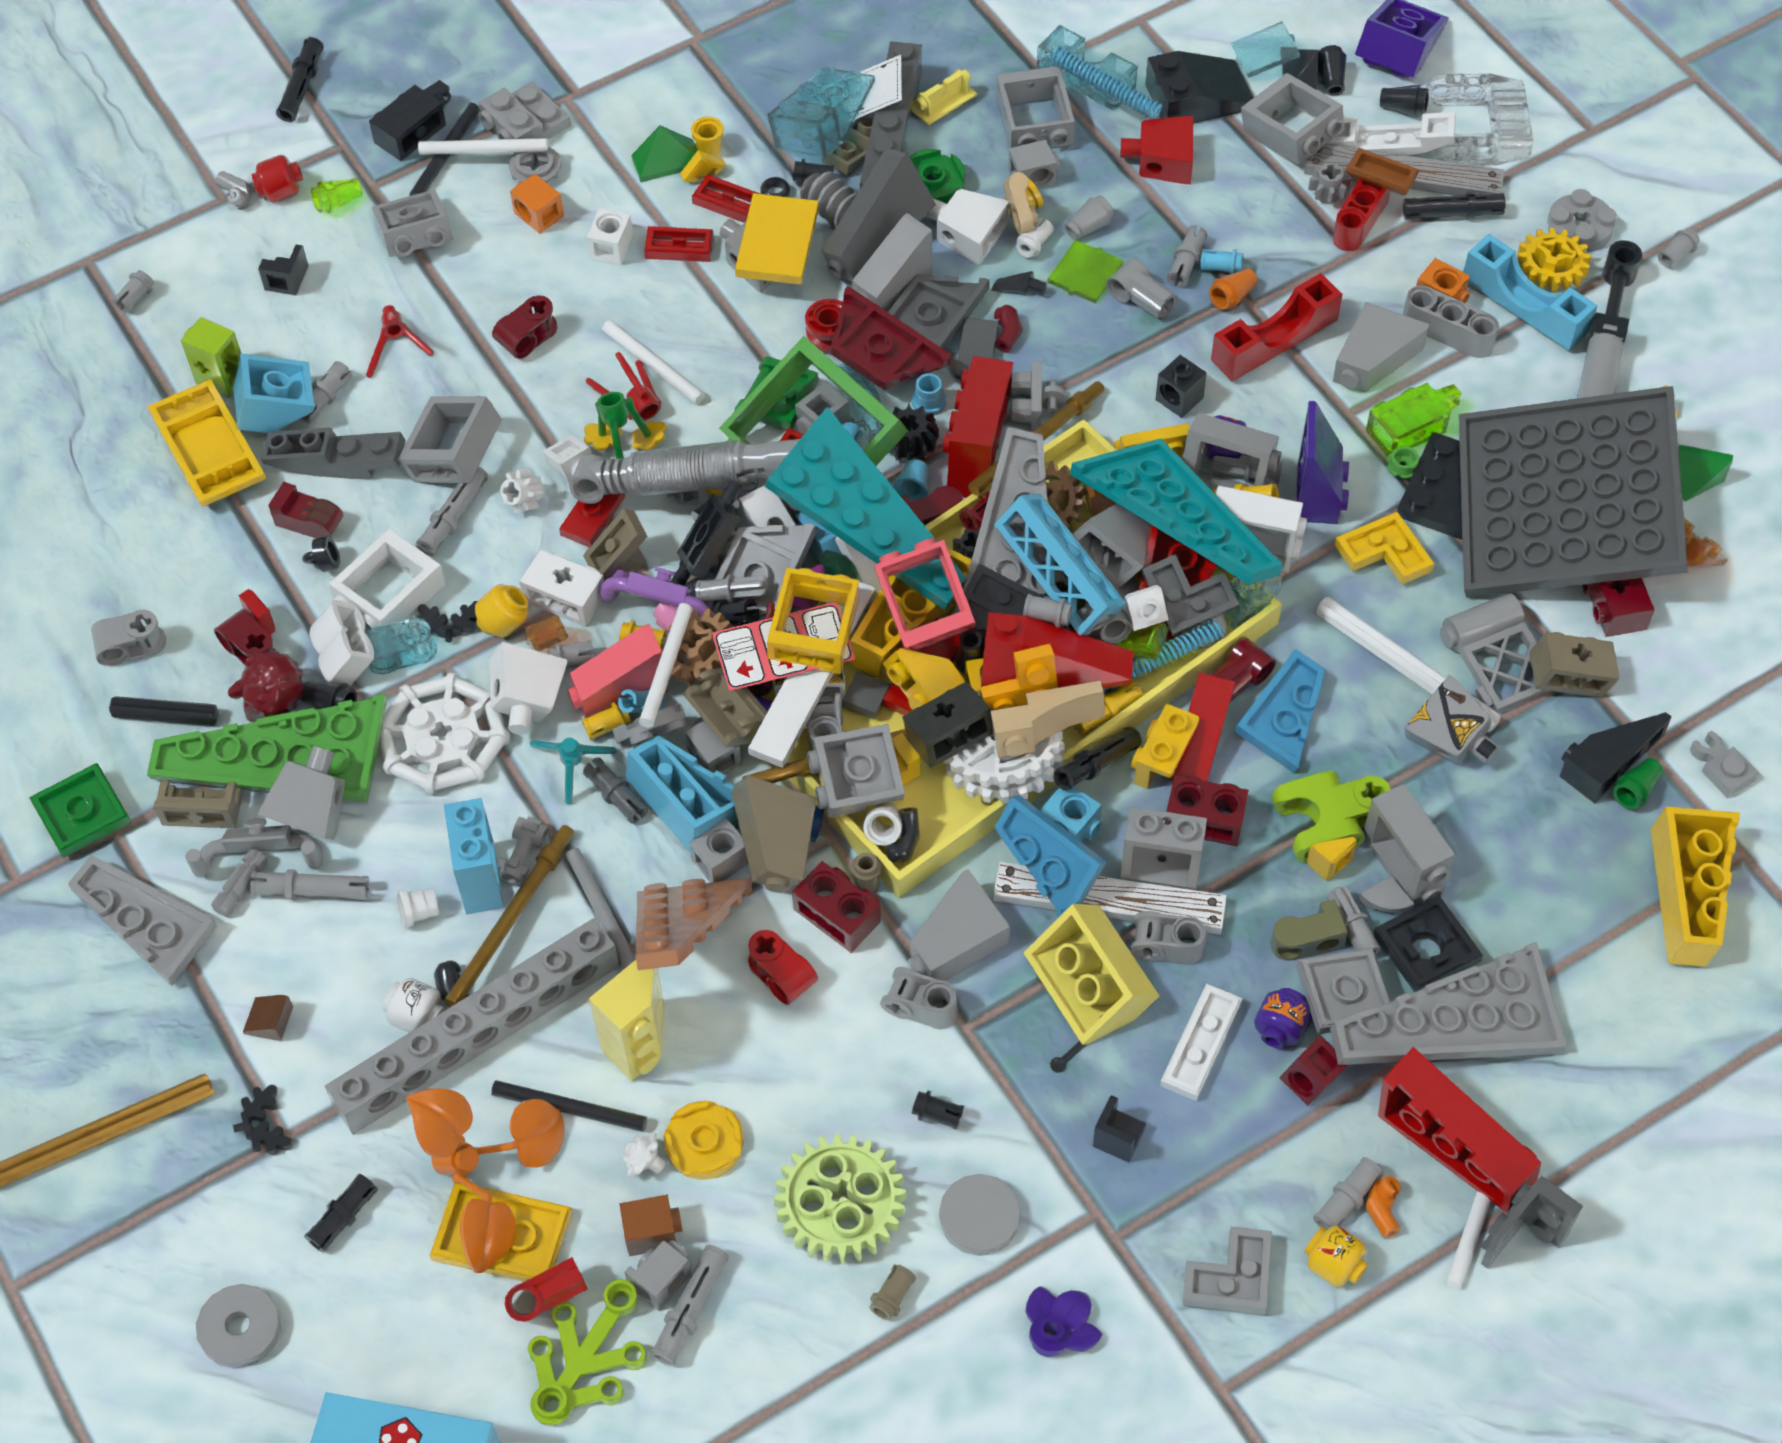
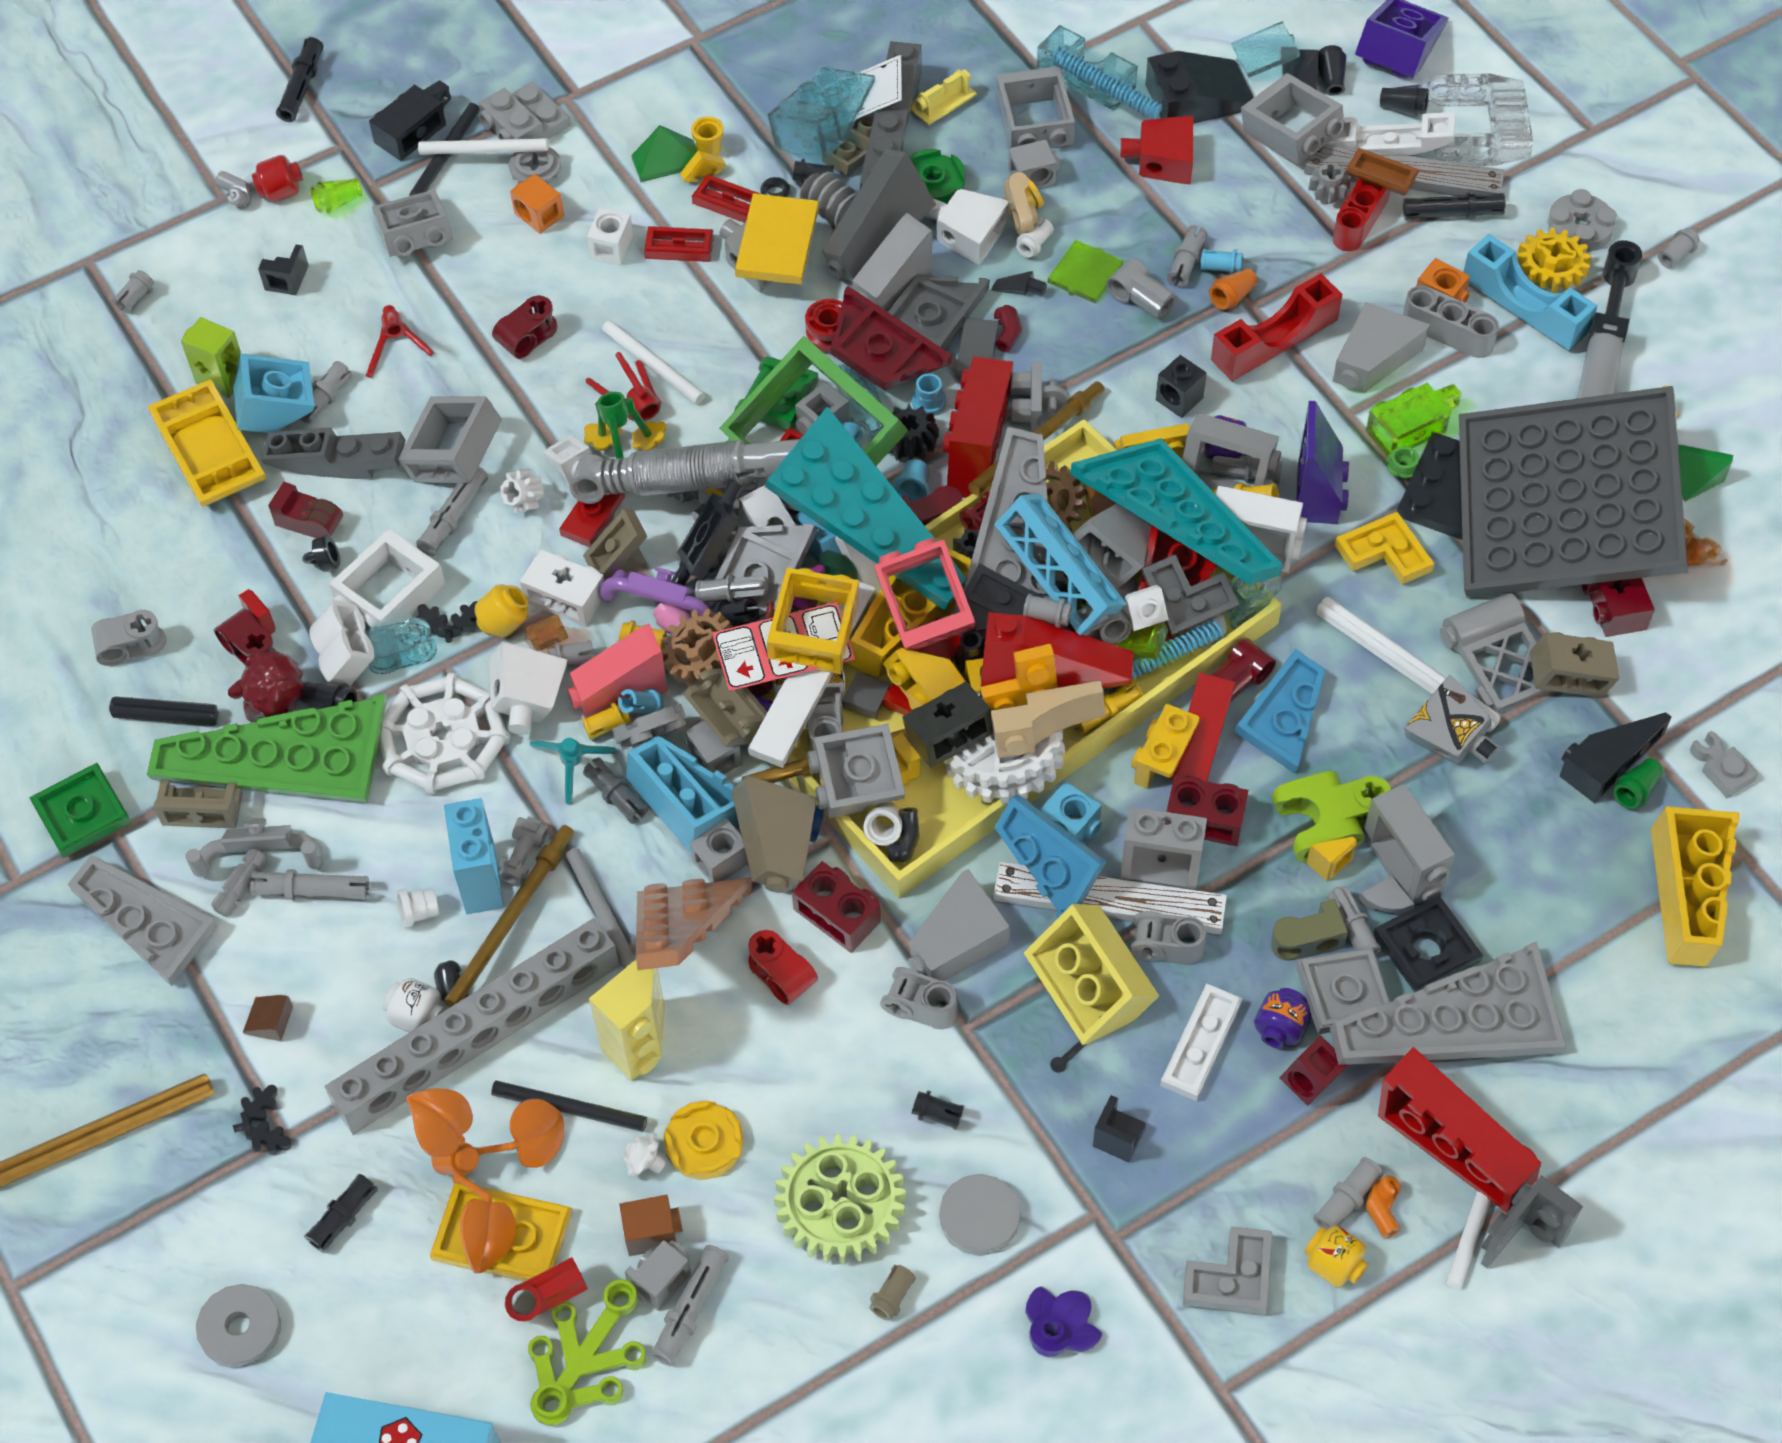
(307, 795): light grey torso -> none
(665, 665): white bar -> none
(866, 870): dark tan pin -> none
(1088, 764): black pin -> none
(1090, 217): light grey cone -> none

